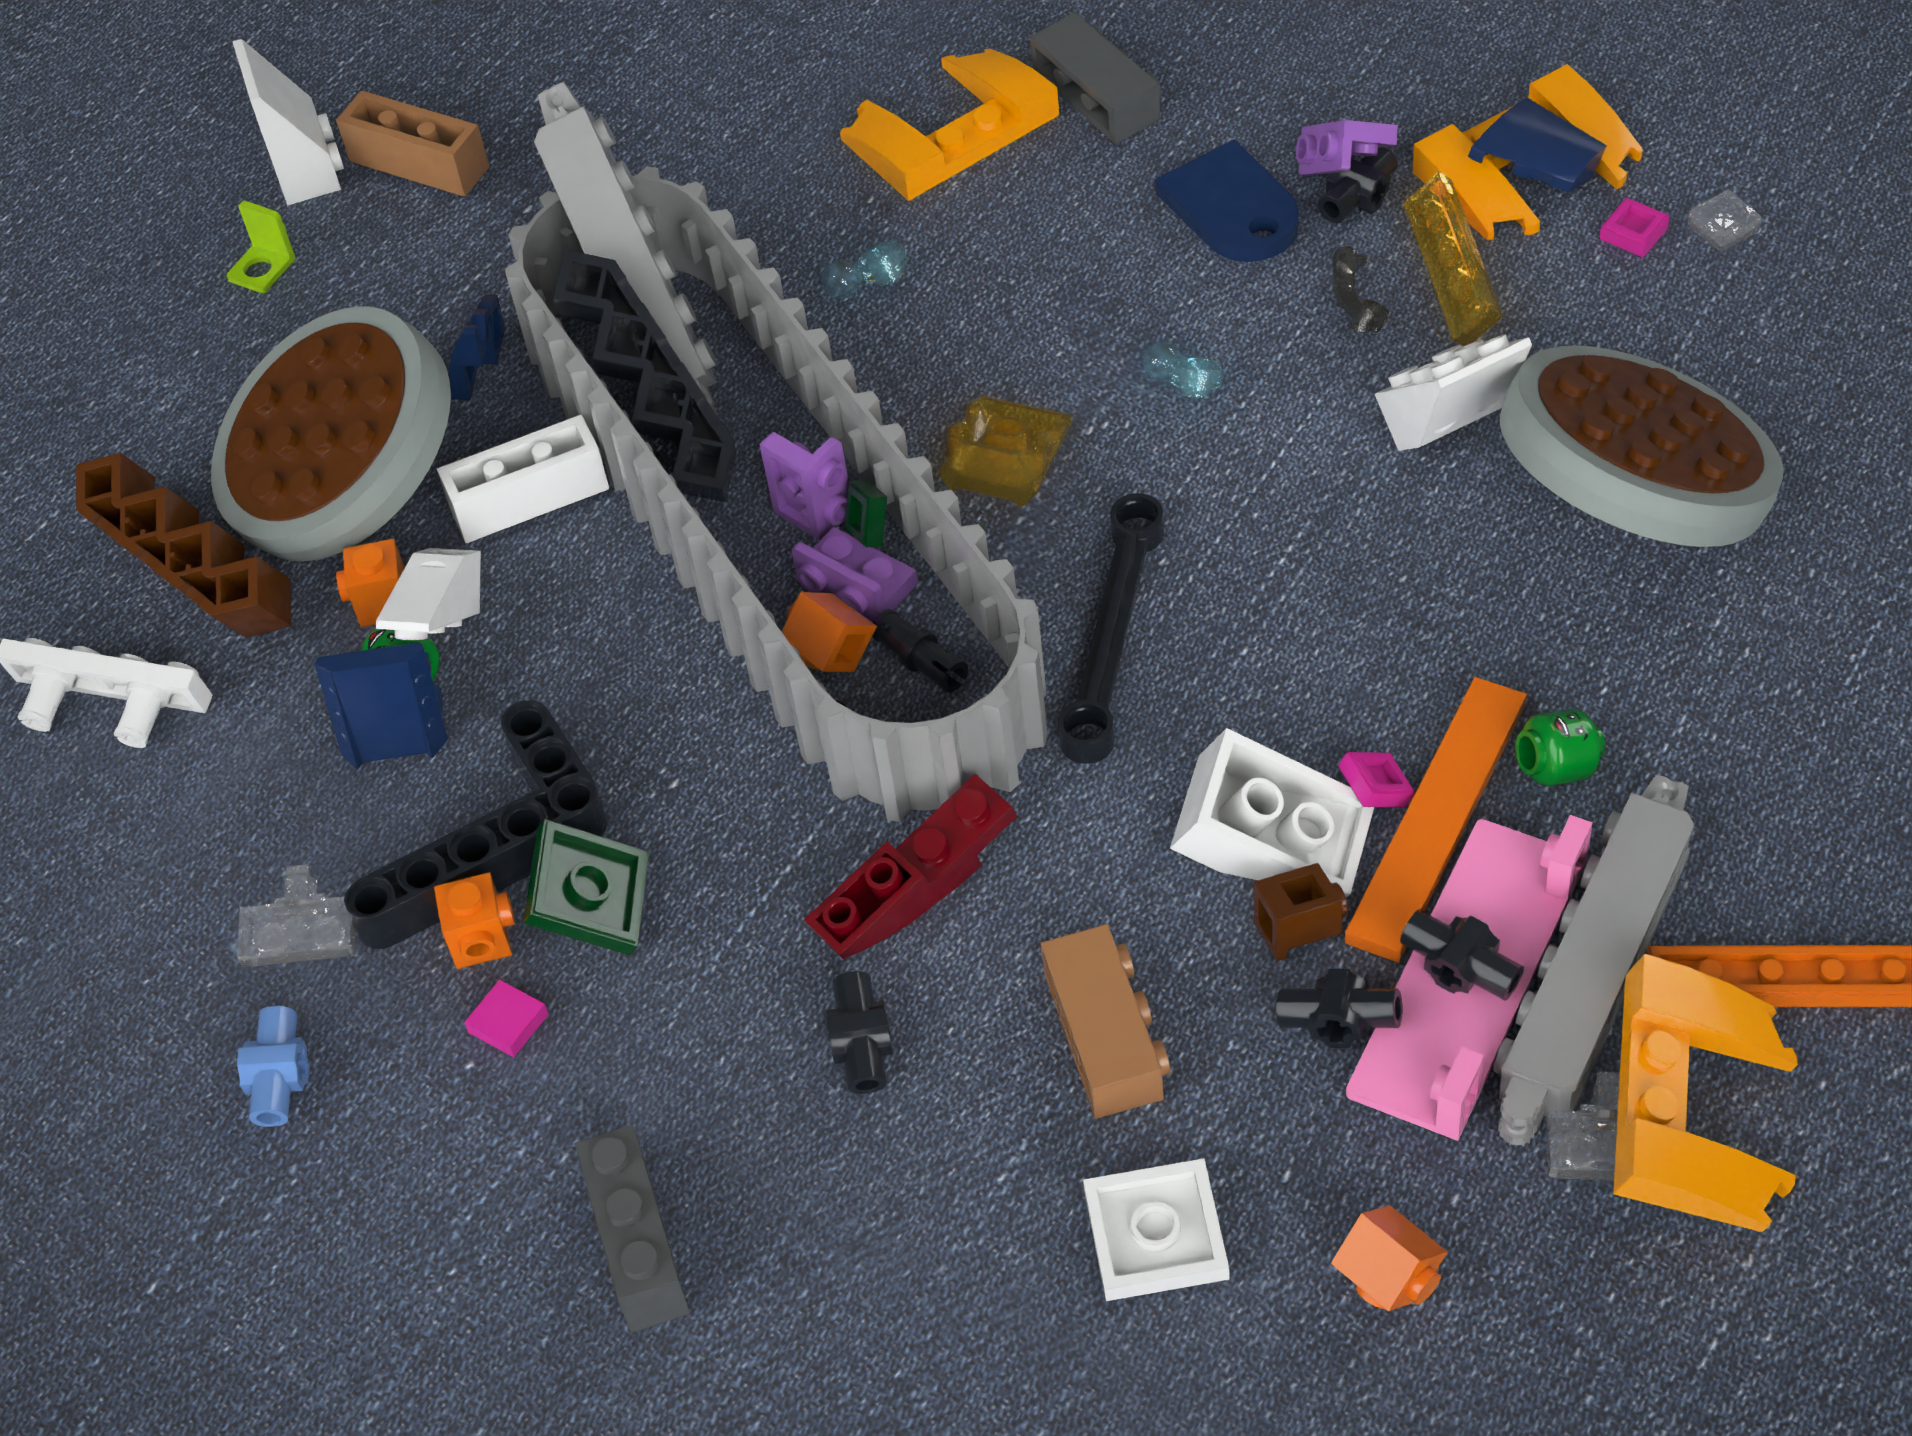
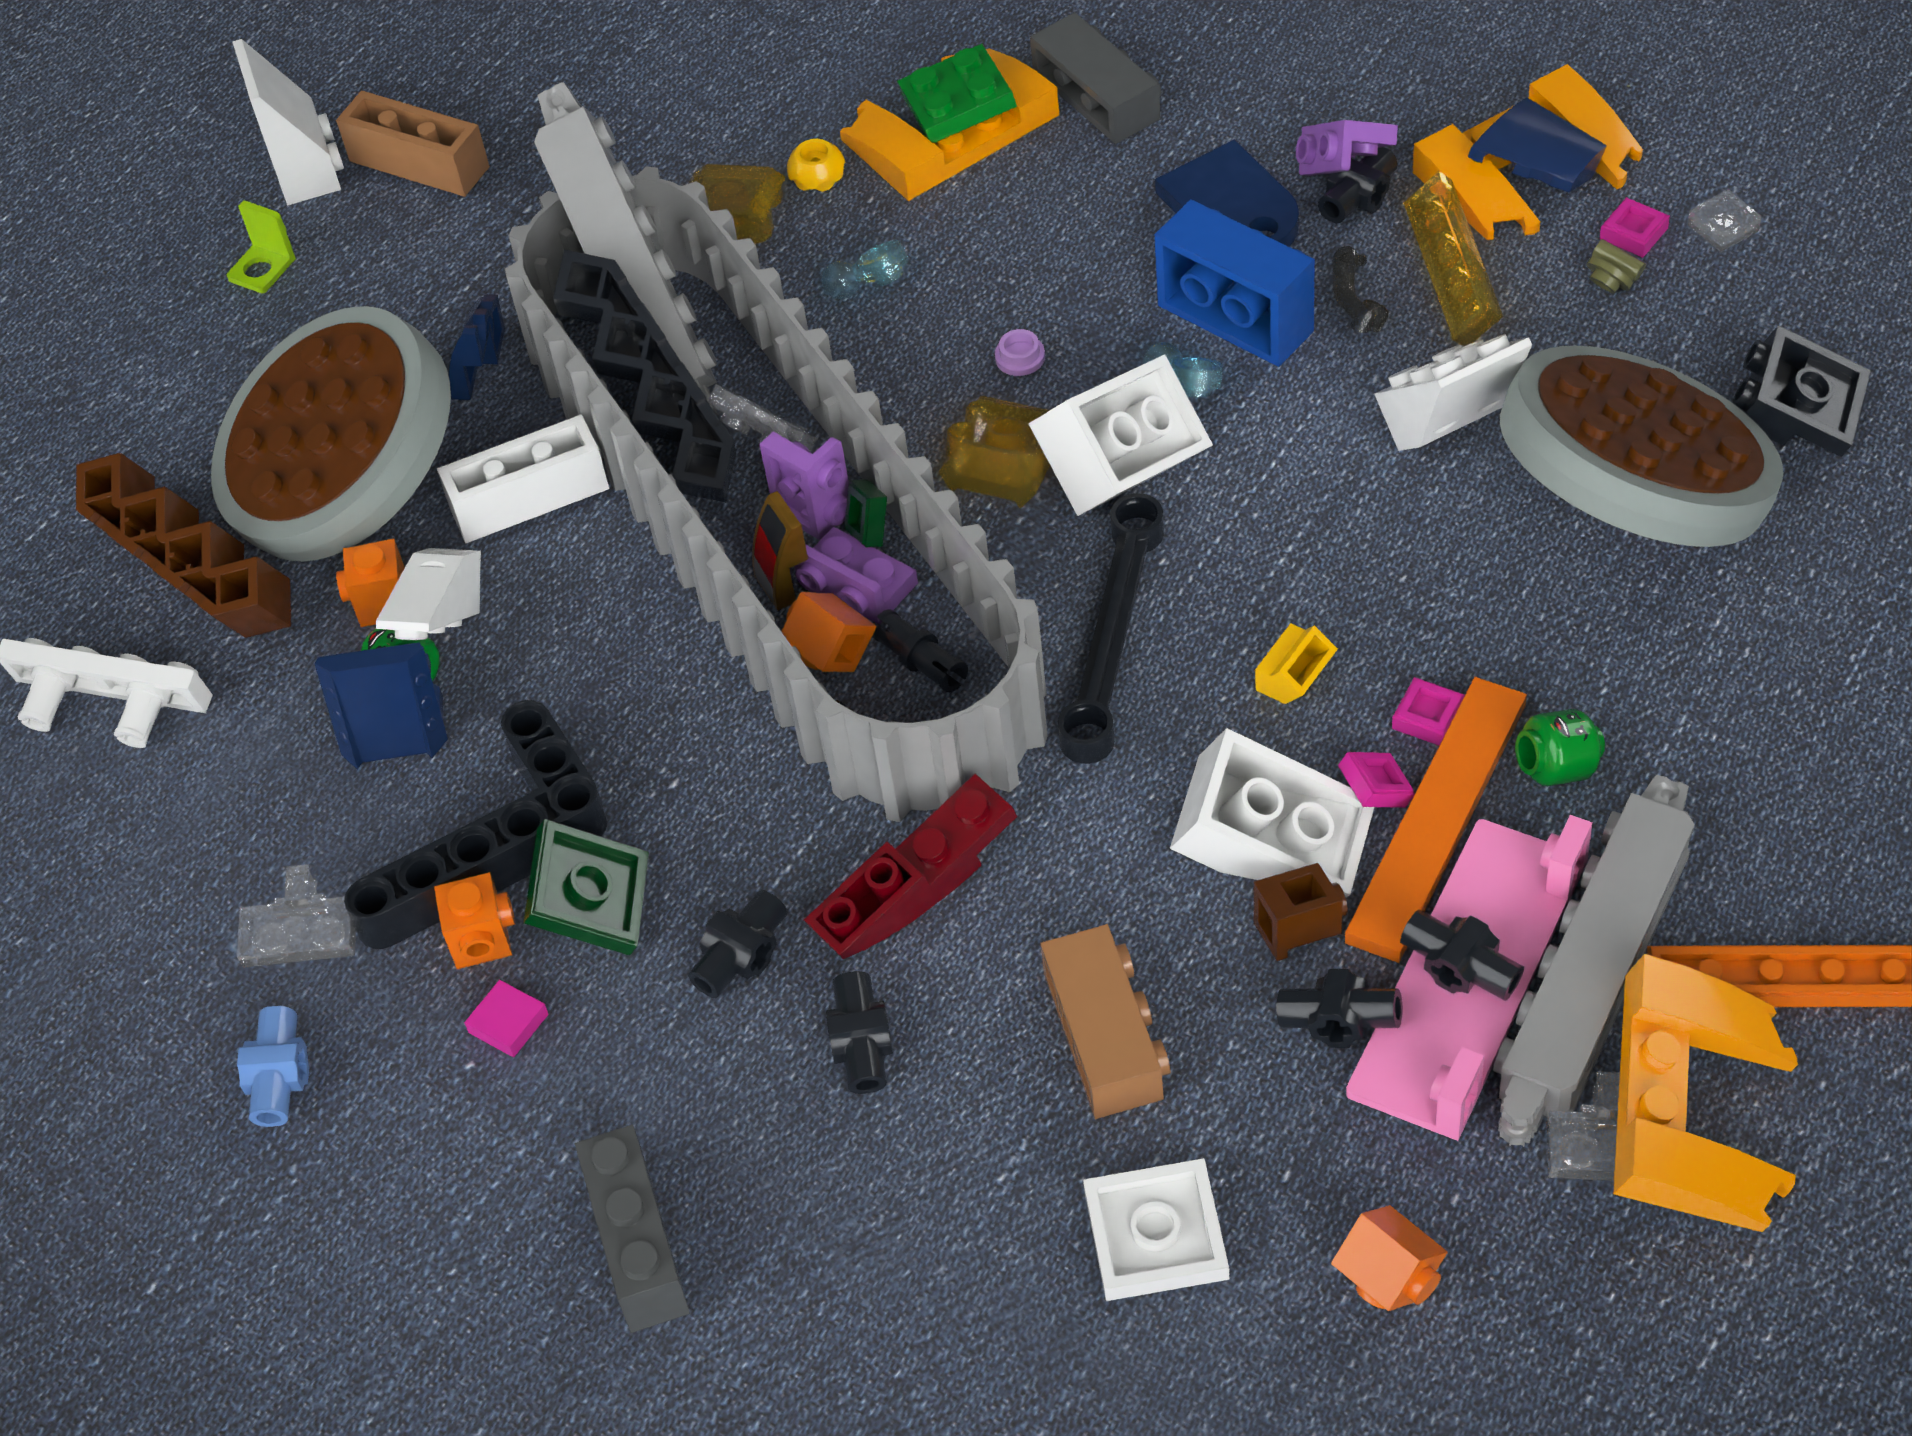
(738, 943): none -> black axle
(745, 414): none -> clear hinge
(747, 195): none -> clear yellow slope
(776, 548): none -> slope
(815, 165): none -> yellow plate
(956, 93): none -> green plate
(1019, 353): none -> lavender plate
(1120, 434): none -> white slope
(1235, 282): none -> blue brick
(1293, 663): none -> yellow piece
(1426, 711): none -> dark pink tile
(1613, 267): none -> olive plate
(1802, 391): none -> black plate

